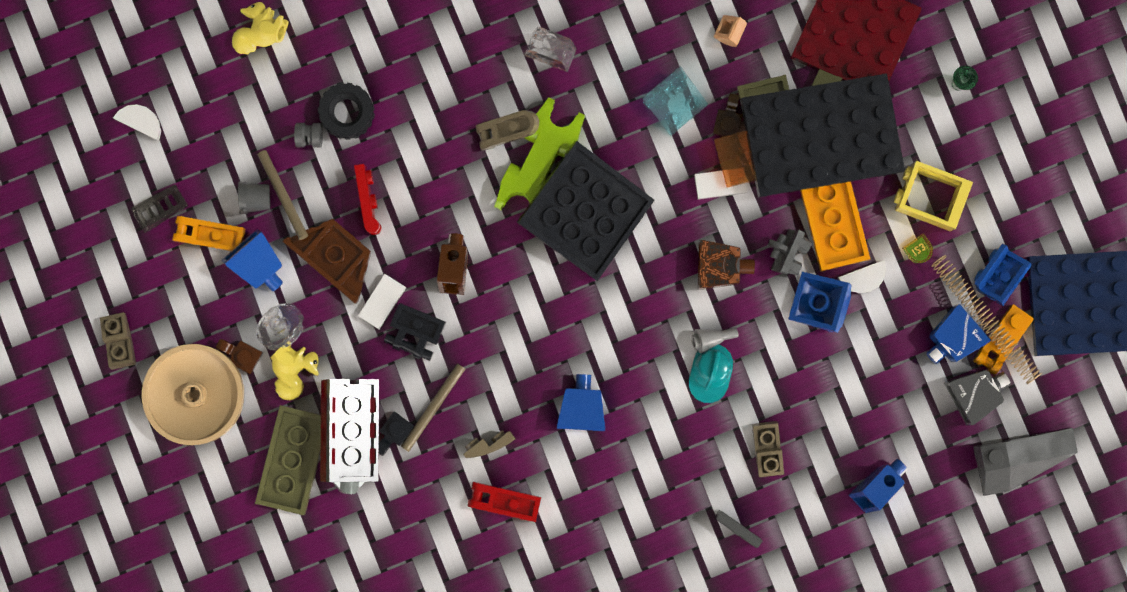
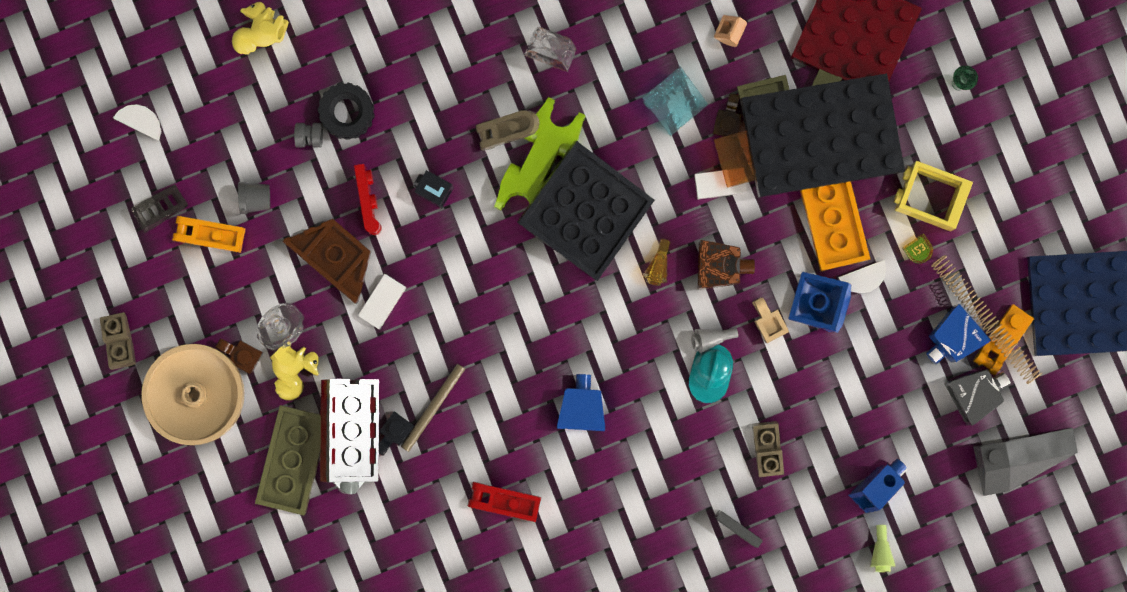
(255, 262): blue torso -> none
(282, 195): dark tan bar -> none
(417, 324): black plate -> none
(433, 189): none -> black brick
(452, 274): reddish brown torso -> none
(479, 448): dark tan slope -> none
(657, 270): none -> clear yellow cone
(771, 323): none -> tan plate
(785, 250): dark grey hips -> none
(882, 556): none -> yellowish green cone
(1001, 275): blue bracket -> none

